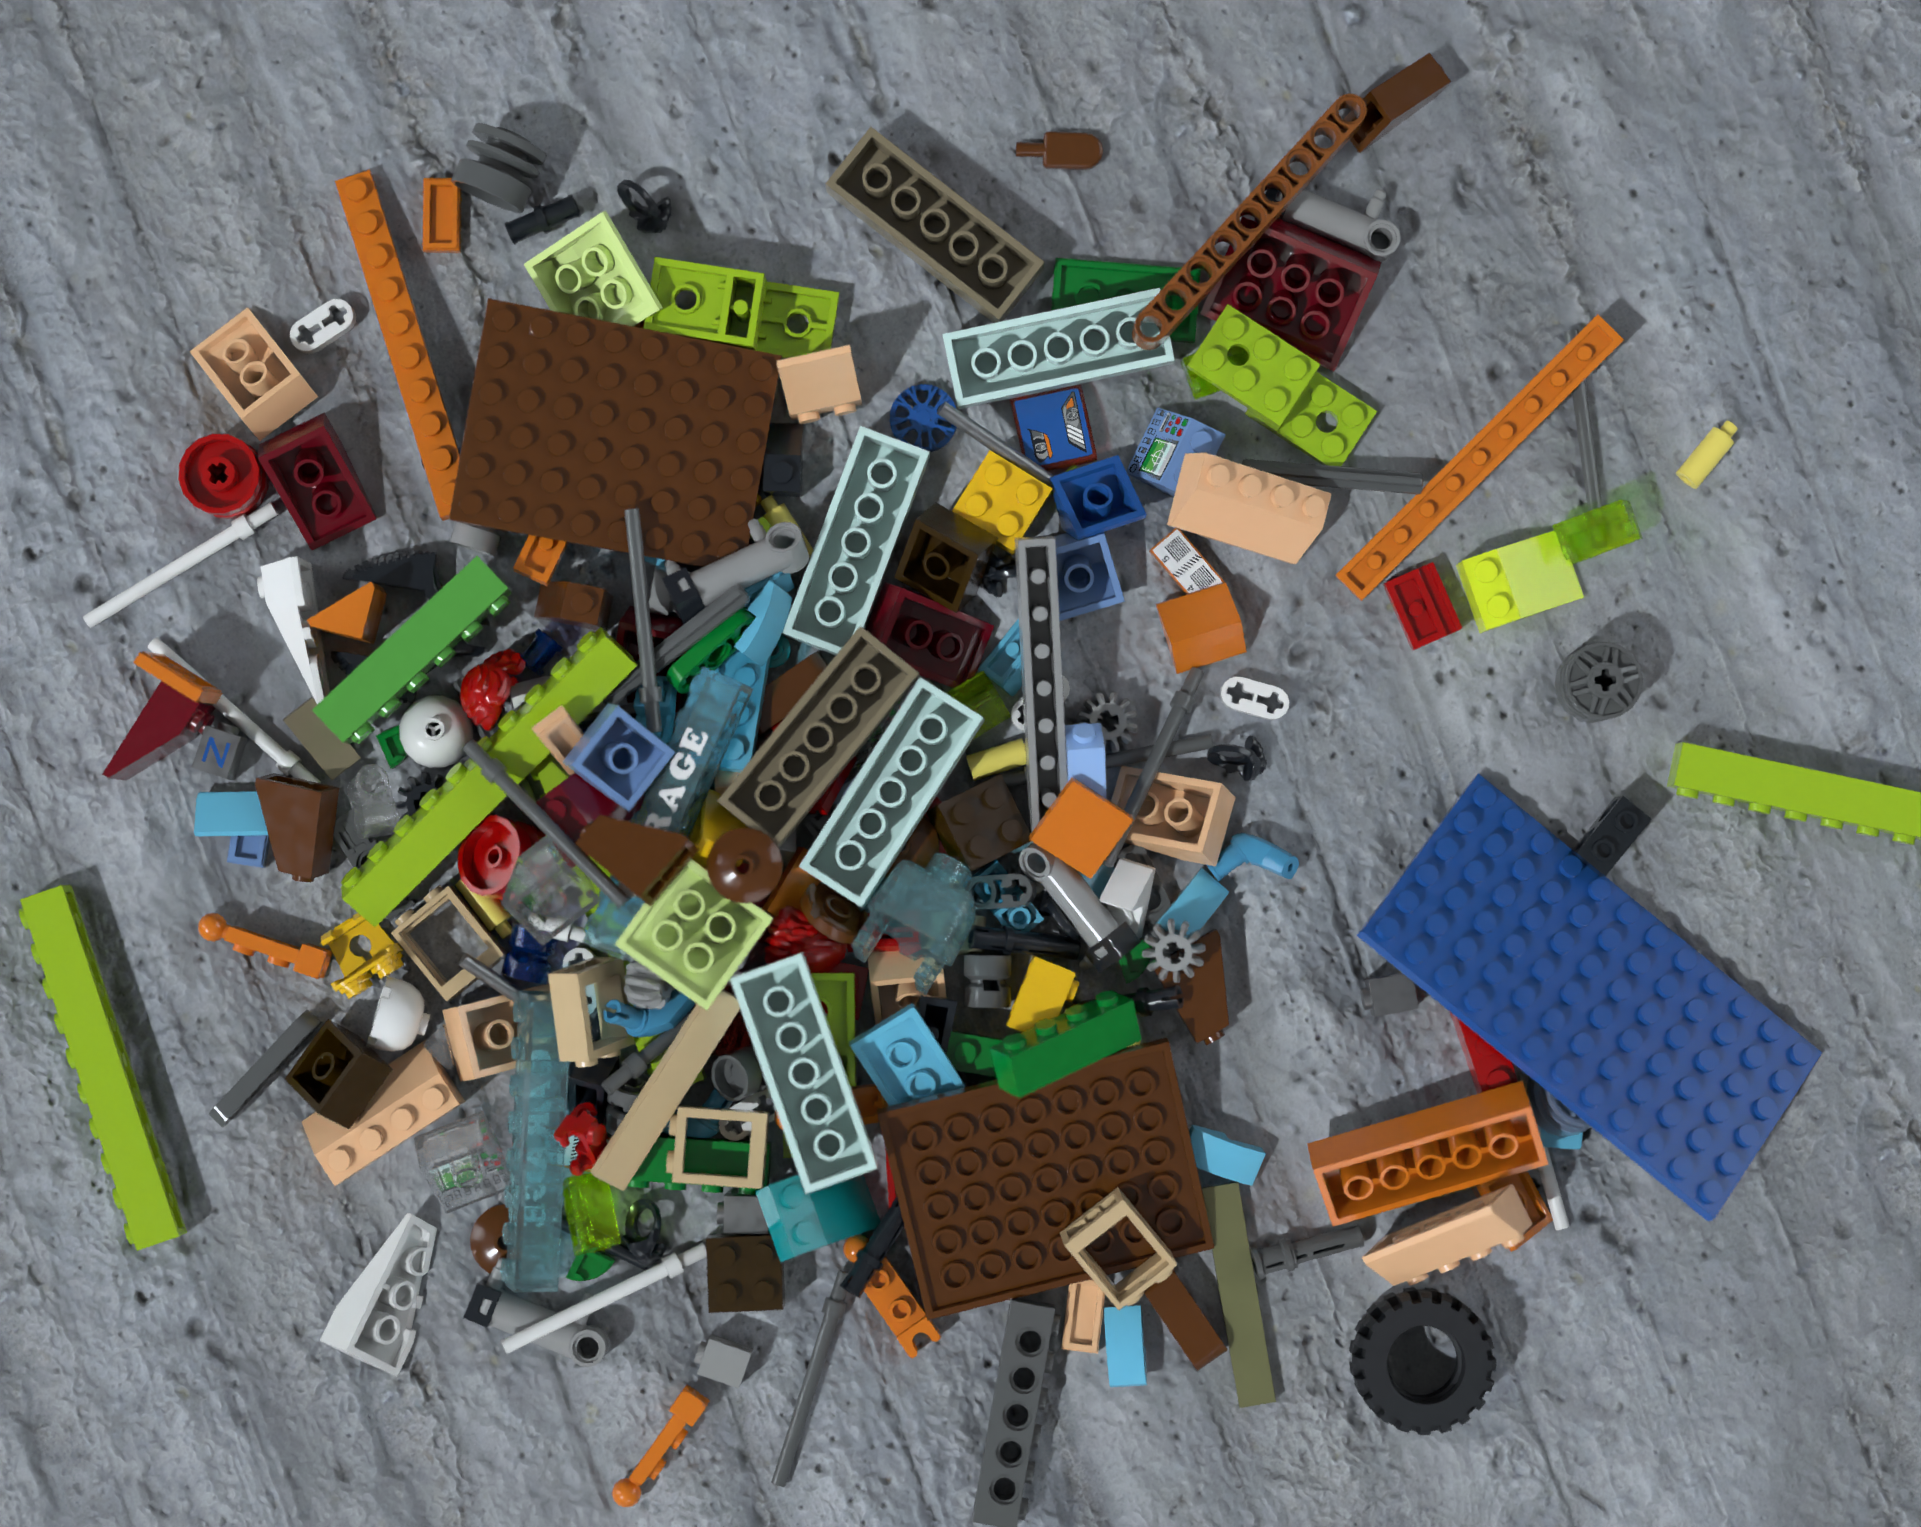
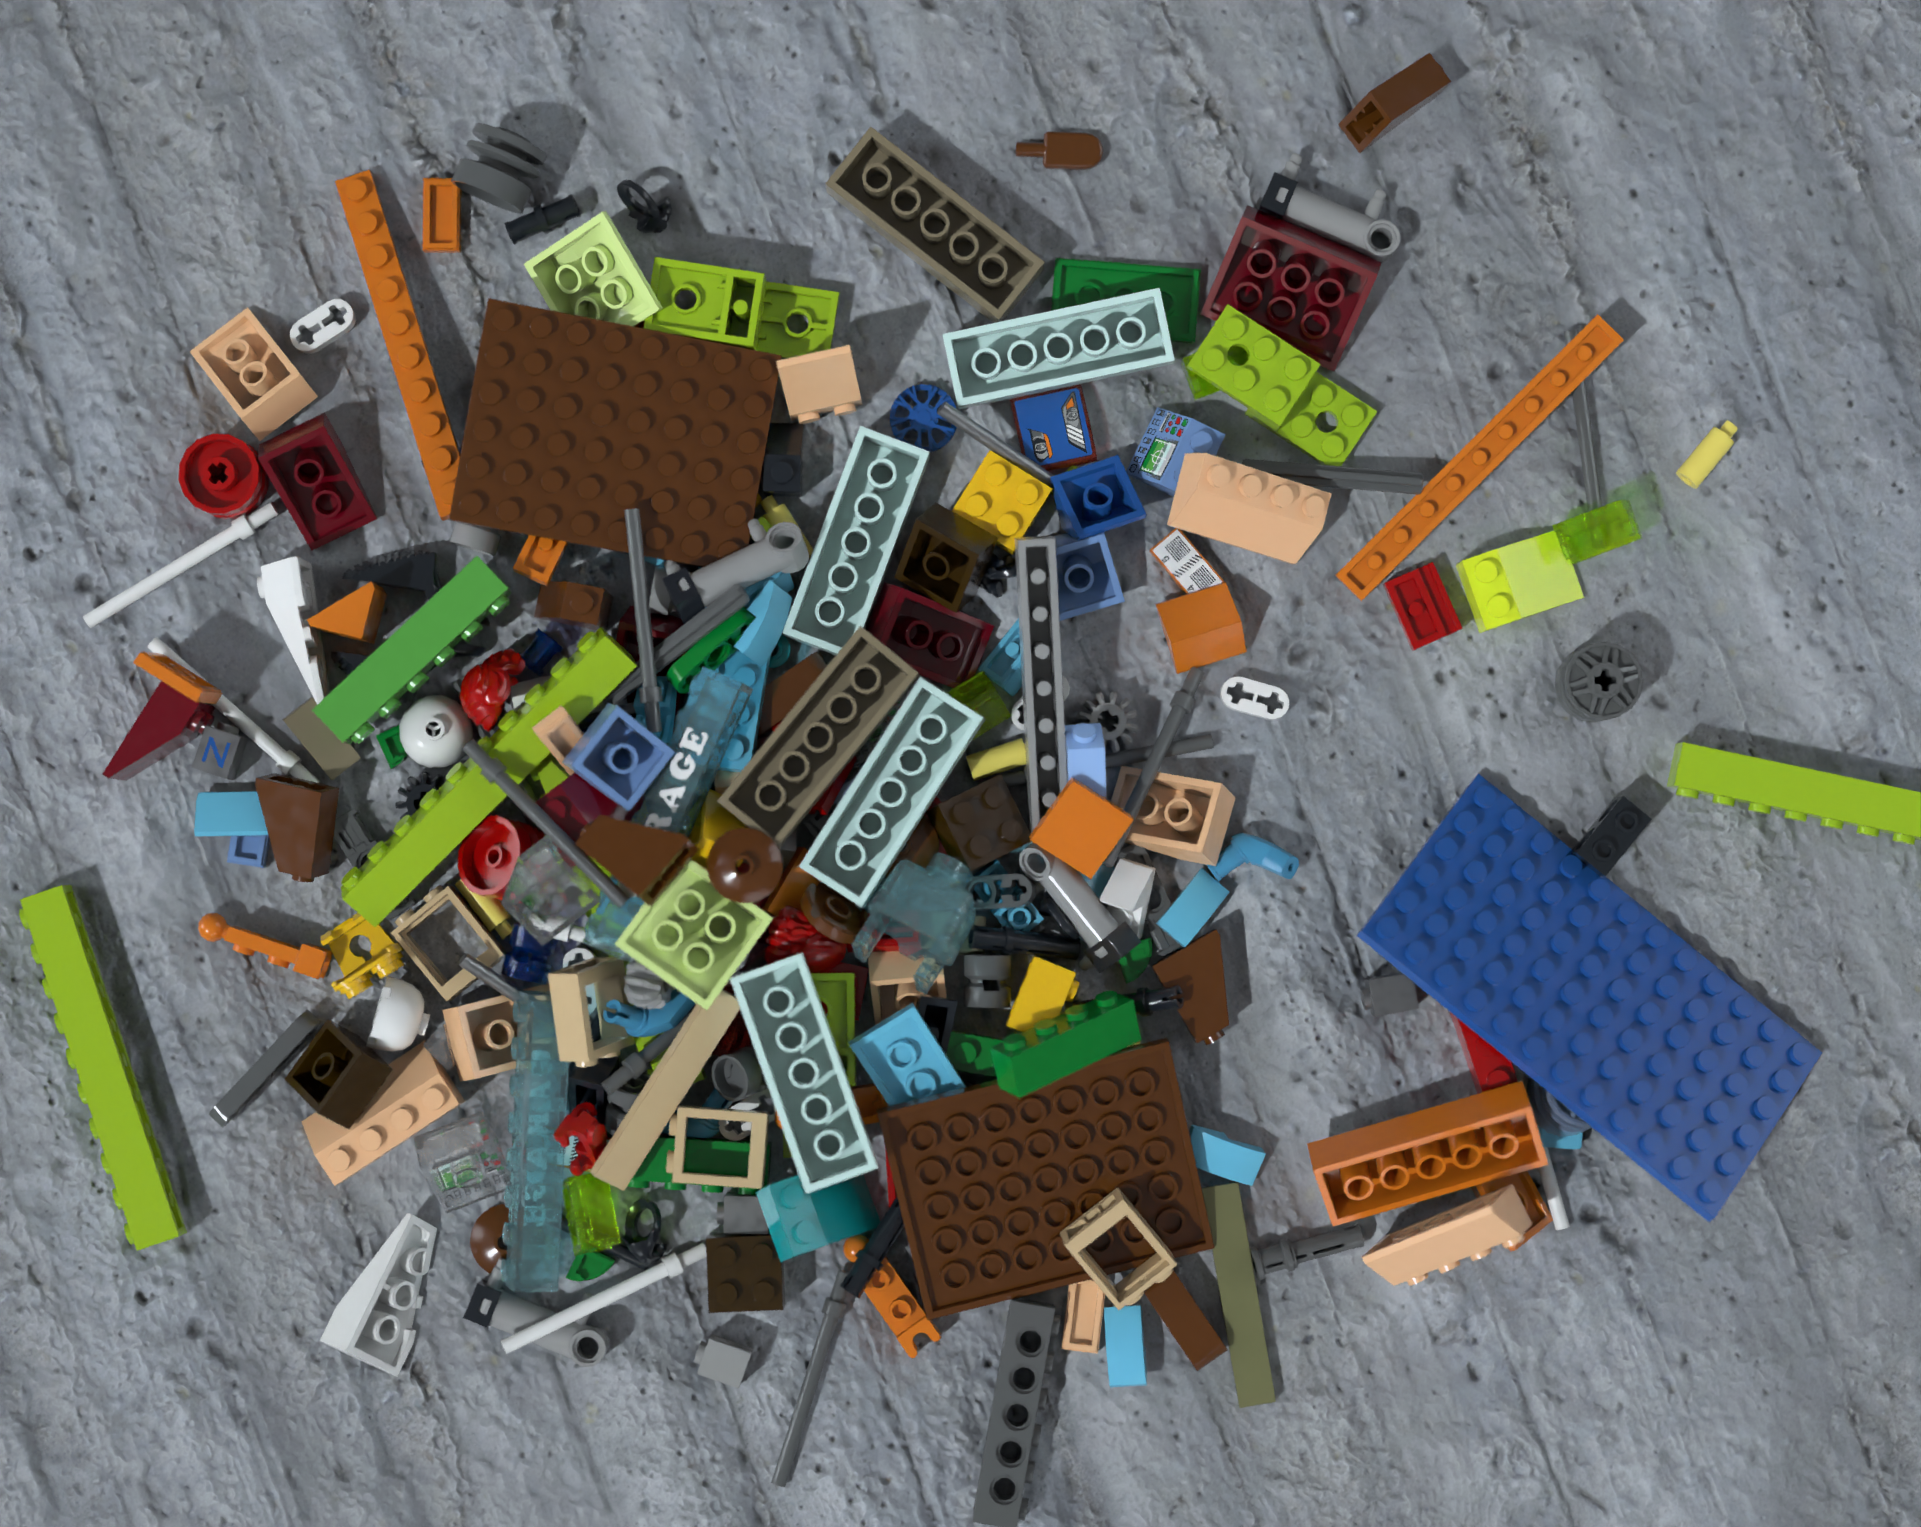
(374, 809): clear piece -> none
(685, 1410): orange plate -> none
(1164, 959): light grey gear -> none
(1248, 765): black piece -> none
(1256, 205): dark orange beam -> none
(1461, 1392): black tyre -> none

